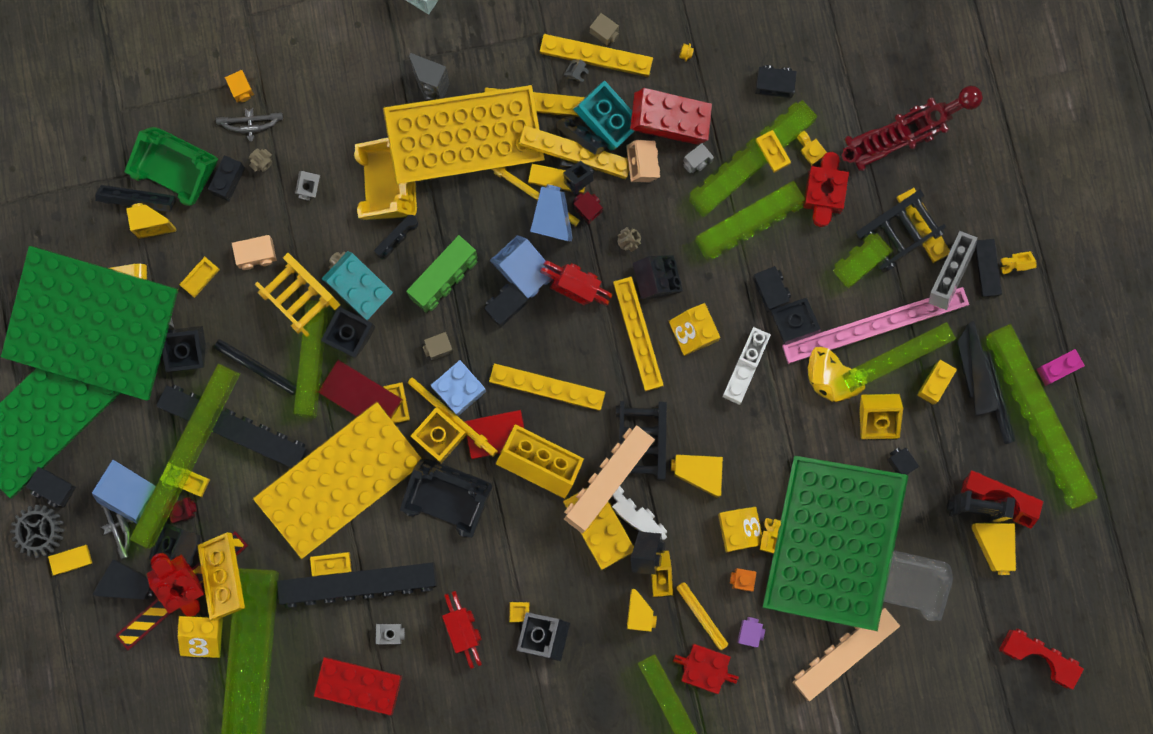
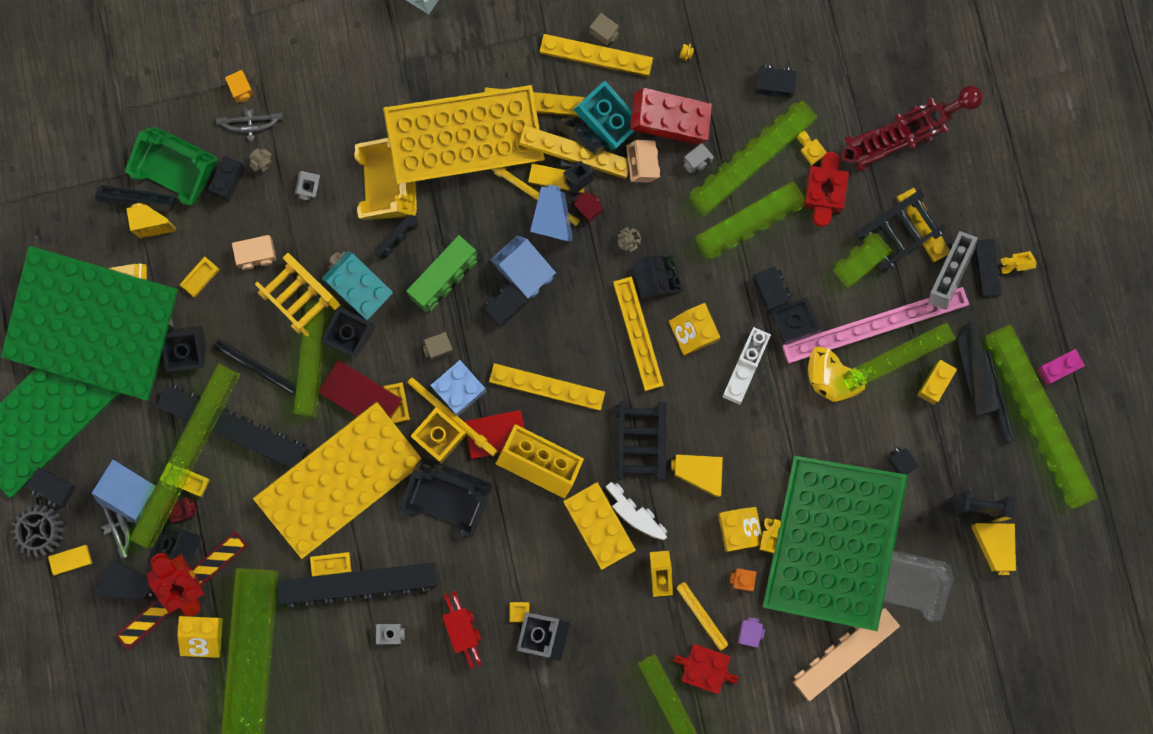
(221, 576): yellow plate -> none
(358, 686): red brick -> none
(430, 77): dark grey slope -> none
(575, 69): dark grey tile -> none
(576, 284): red brick -> none
(608, 480): light nougat brick -> none
(640, 614): yellow slope -> none
(647, 553): black brick -> none
(773, 151): yellow plate -> none
(880, 416): yellow slope -> none
(1026, 508): red arch -> none
(1062, 670): red arch -> none

